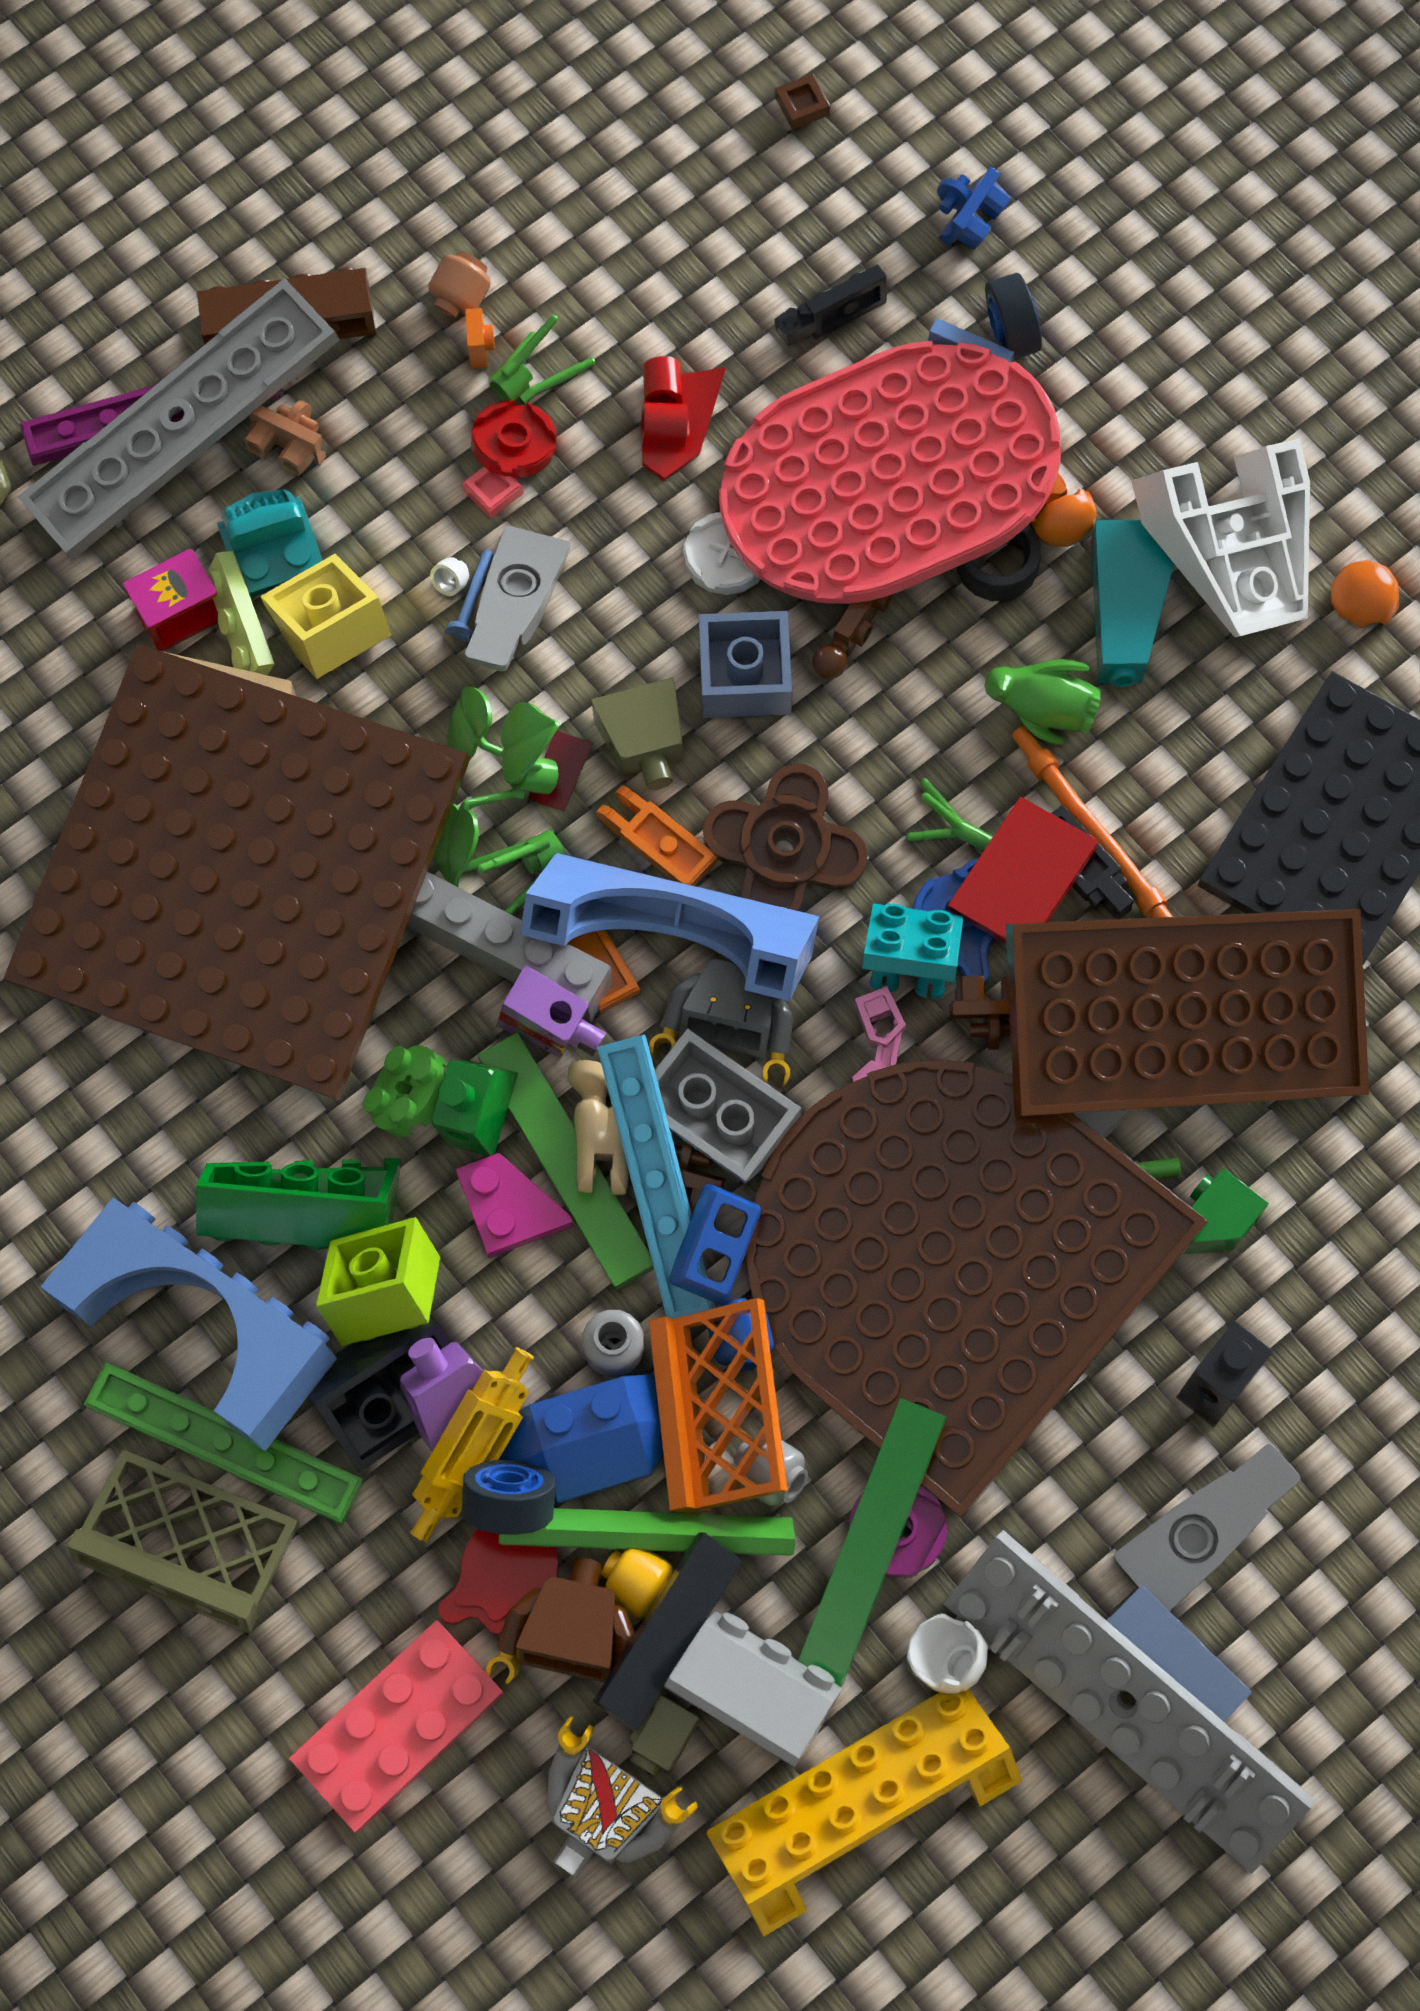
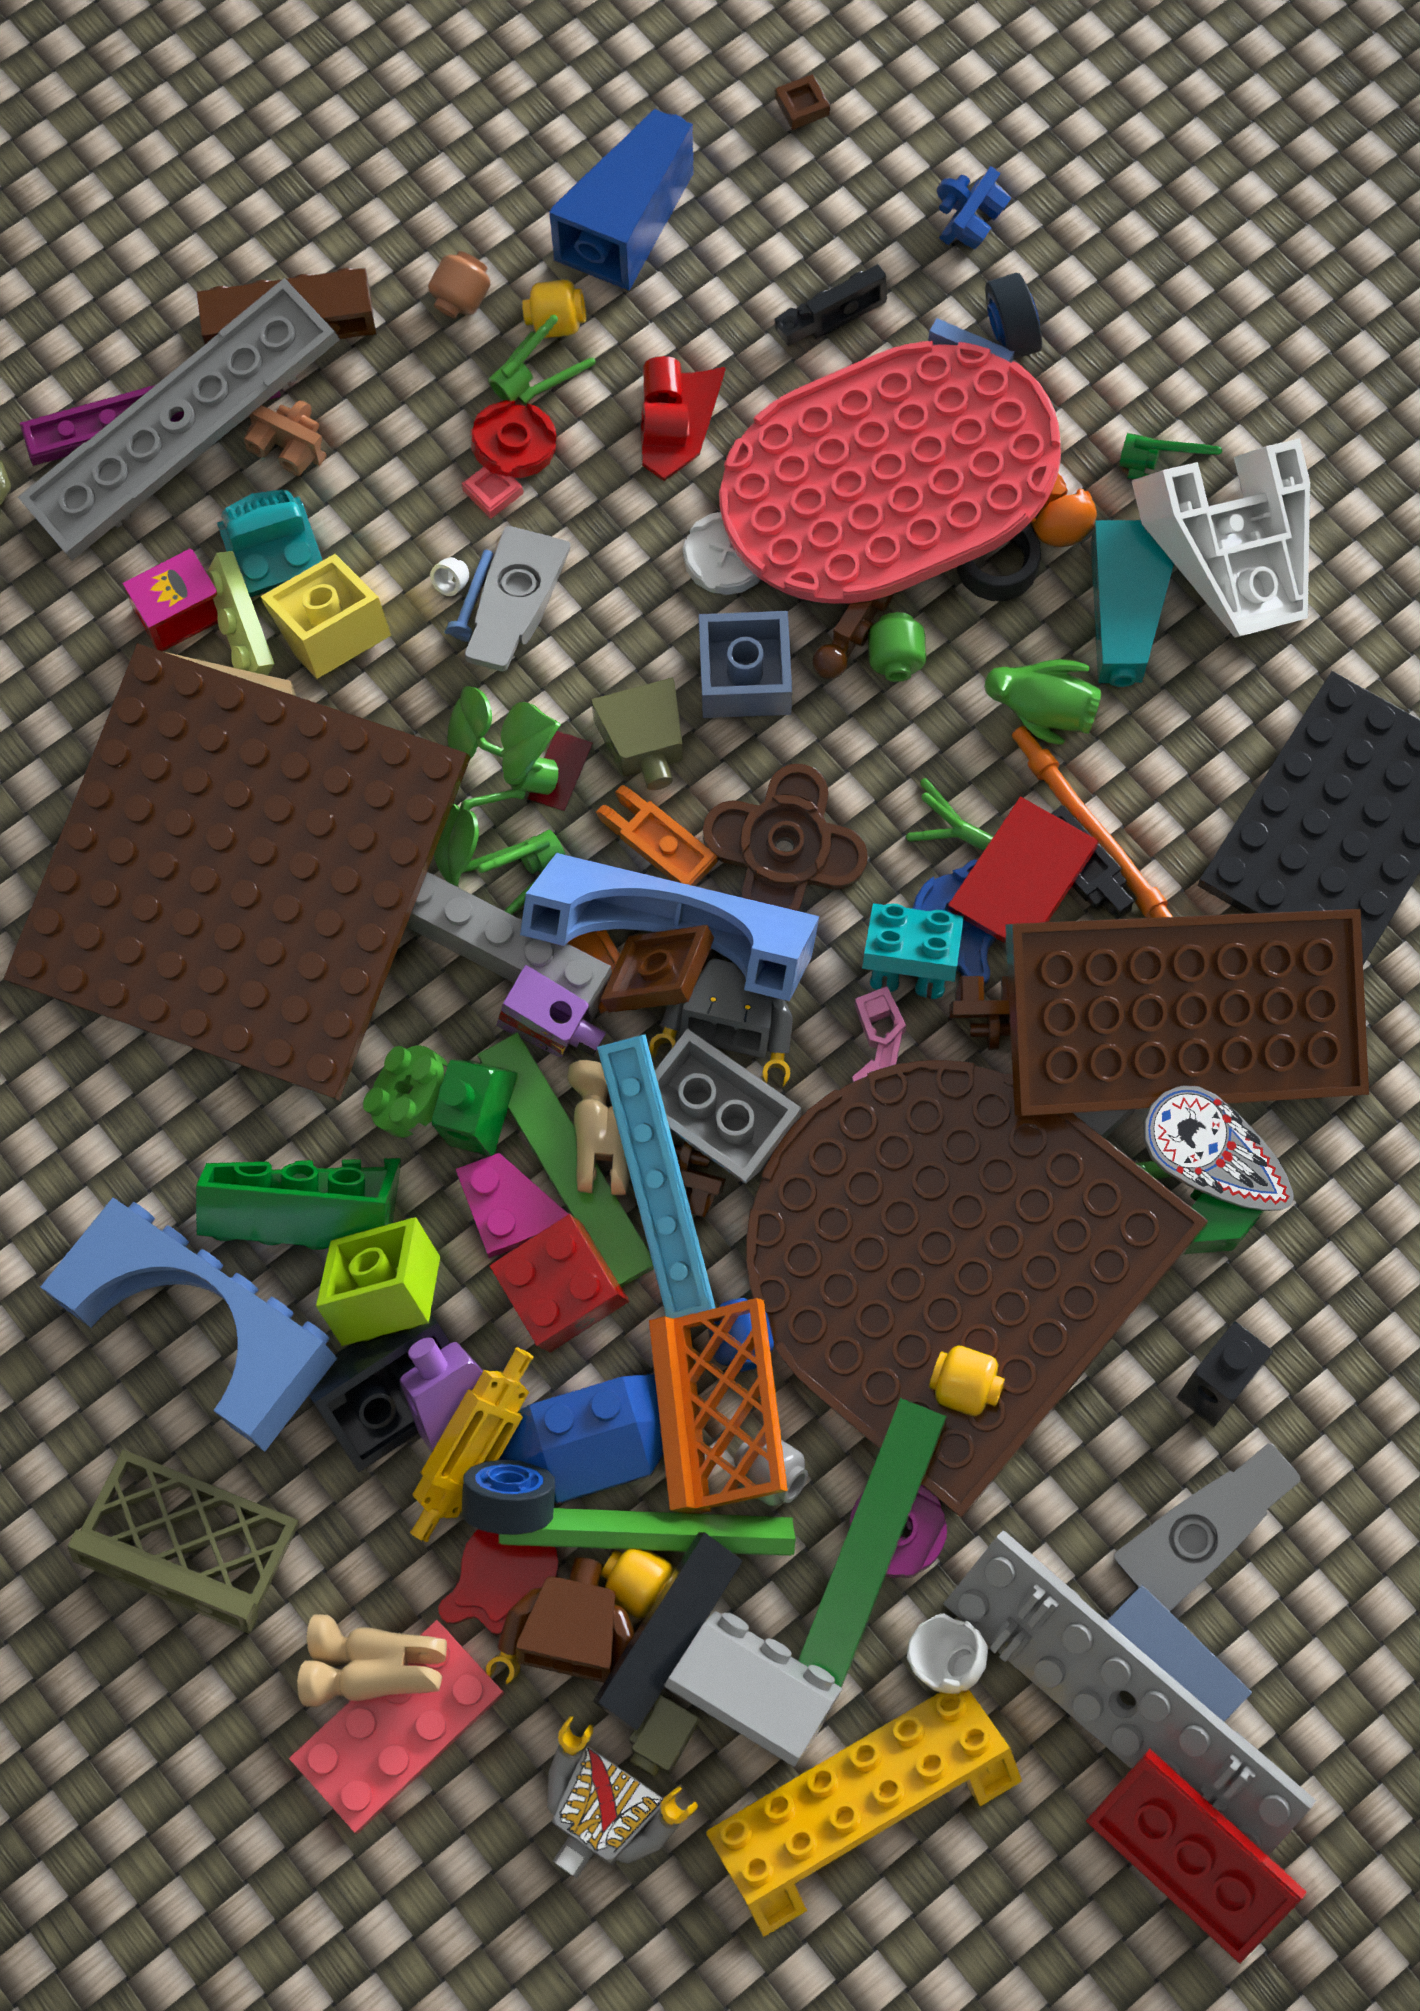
(208, 1438): bright green tile -> none
(373, 1661): none -> tan piece
(479, 338): orange plate -> none
(556, 299): none -> yellow head
(559, 1283): none -> red brick
(608, 1328): light grey head -> none
(624, 201): none -> blue slope
(658, 969): none -> reddish brown plate
(703, 1235): blue piece -> none
(897, 646): none -> bright green head
(966, 1380): none -> yellow head
(1143, 453): none -> green plant
(1196, 1856): none -> red tile
(1214, 1150): none -> shield
(1365, 593): orange hair -> none

